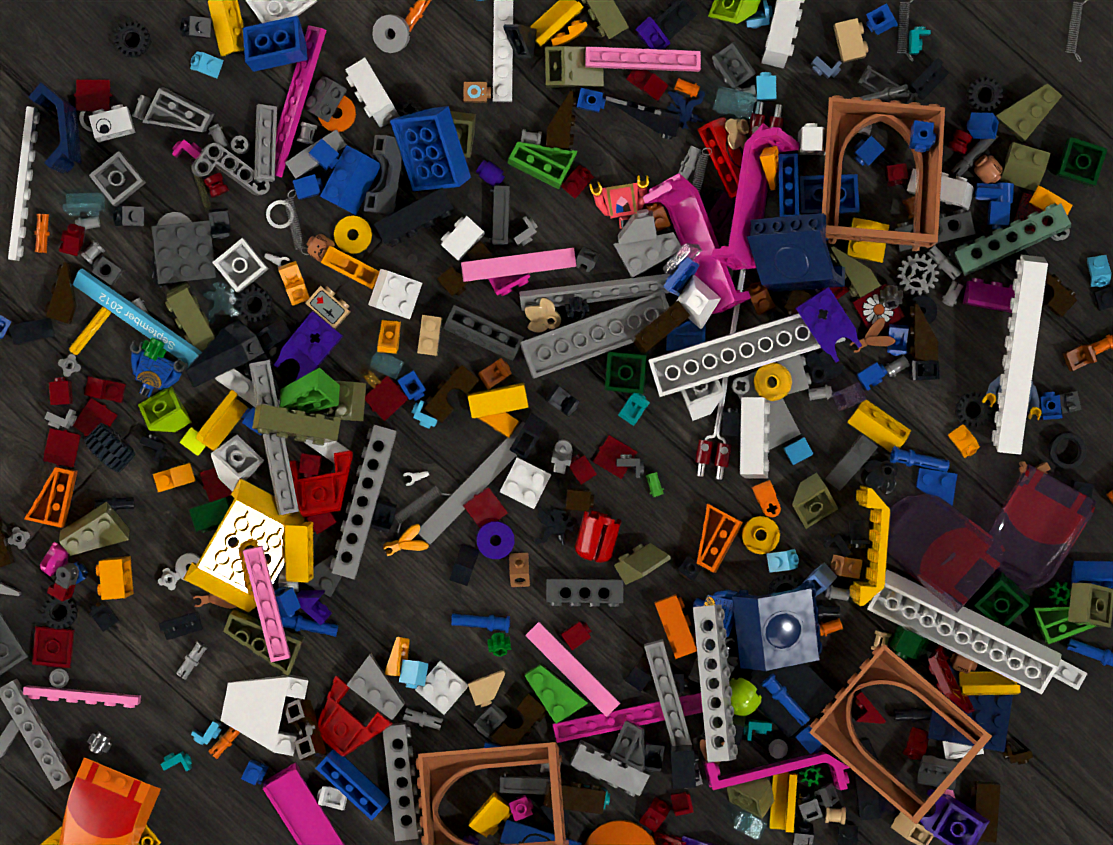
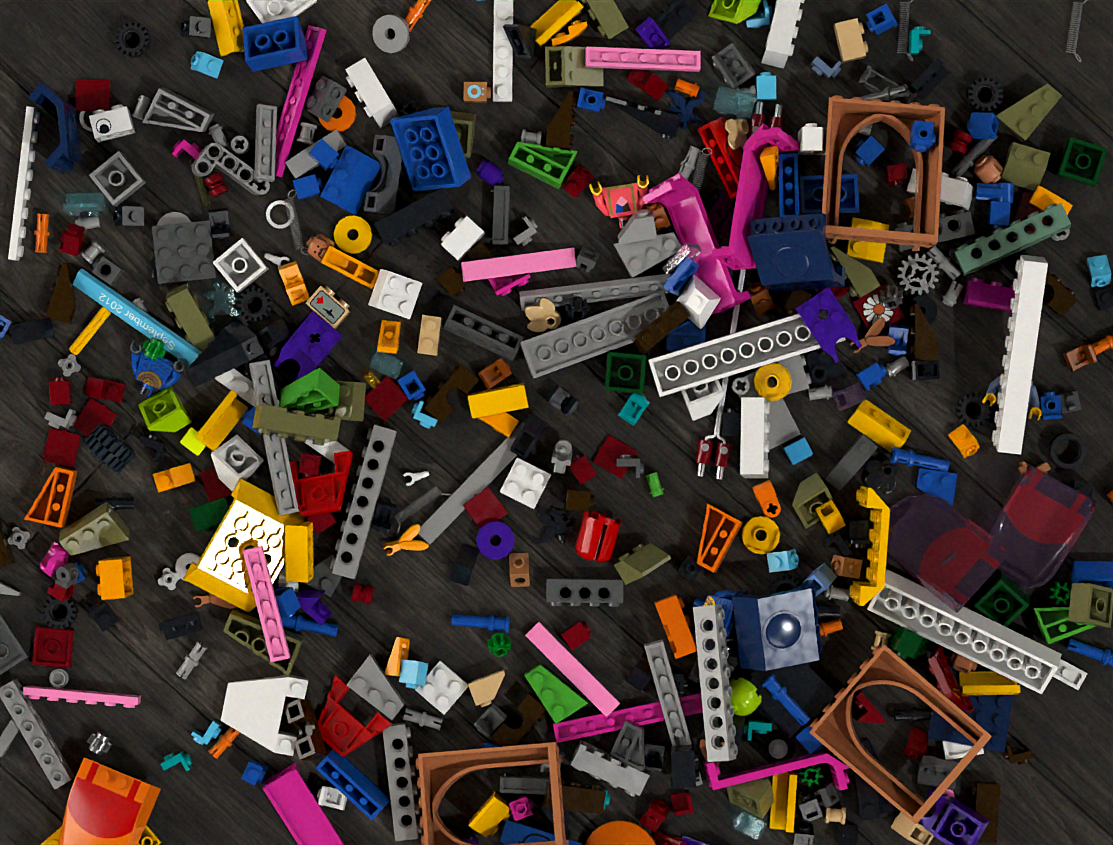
(362, 593): none -> dark red wheel
(830, 517): none -> yellow brick

